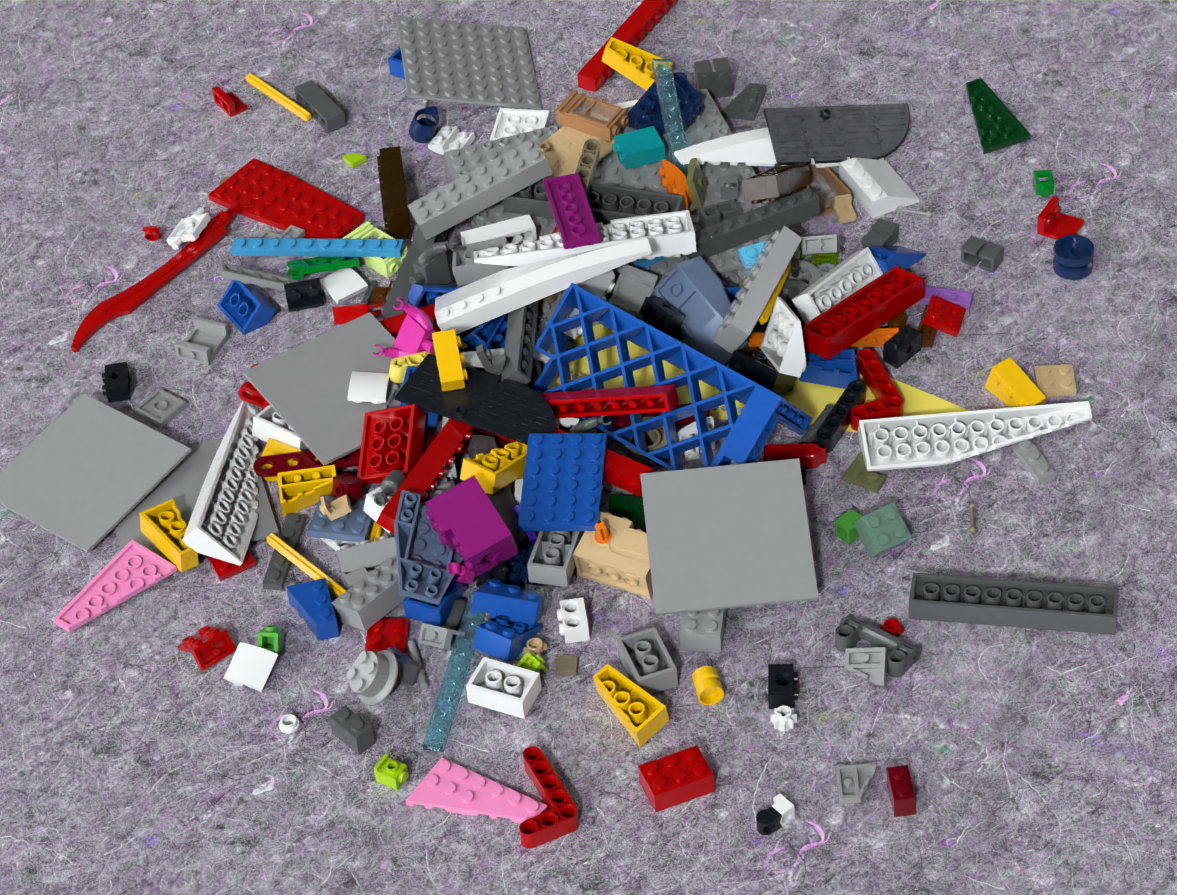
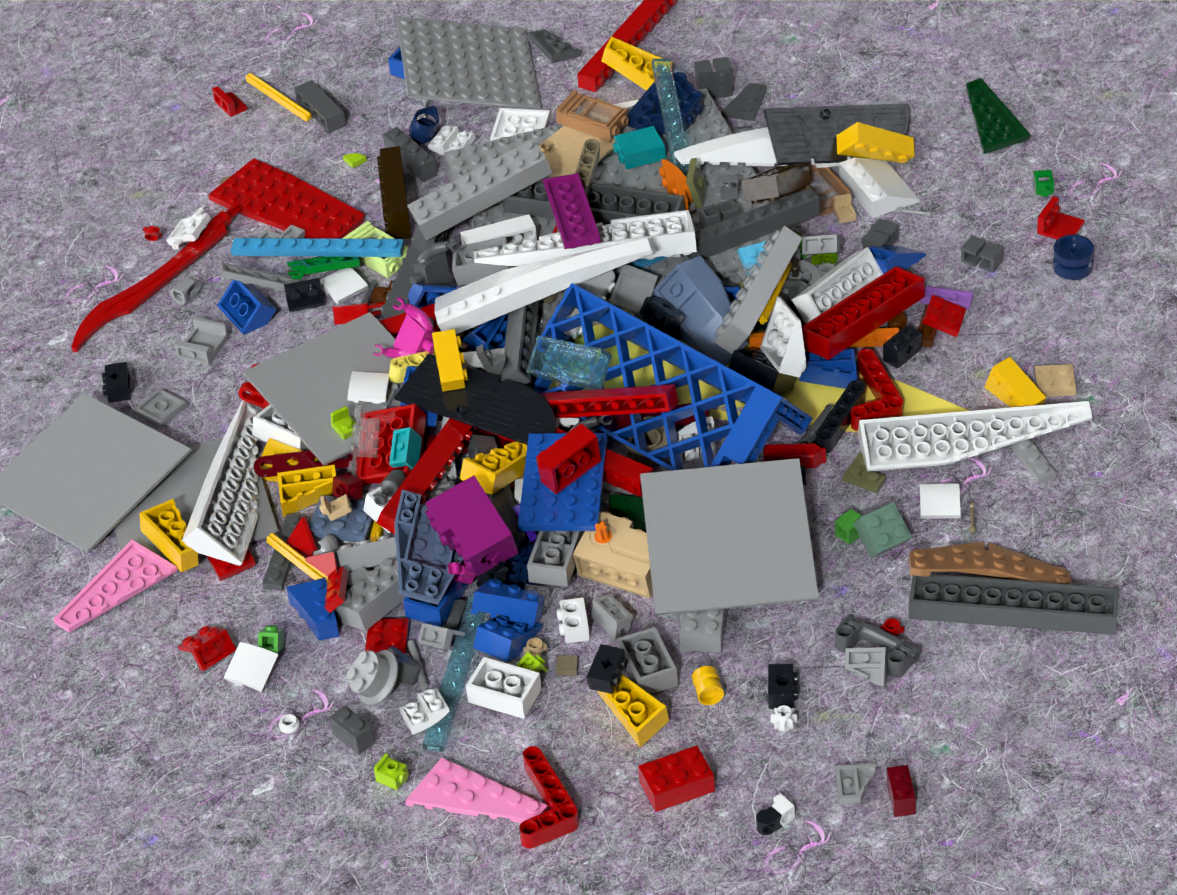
(185, 291): none -> light grey rock
(302, 539): none -> red slope
(324, 562): none -> slope
(328, 545): none -> light grey hair
(336, 589): none -> red plate
(342, 422): none -> lime bracket
(366, 437): none -> clear bracket
(405, 448): none -> teal panel
(413, 156): none -> dark grey brick
(425, 712): none -> white slope
(552, 47): none -> dark grey wing
(568, 458): none -> red brick
(569, 363): none -> clear light blue brick
(607, 669): none -> black brick
(611, 615): none -> light grey hinge
(875, 143): none -> yellow wedge
(939, 501): none -> white slope
(990, 562): none -> medium nougat wing

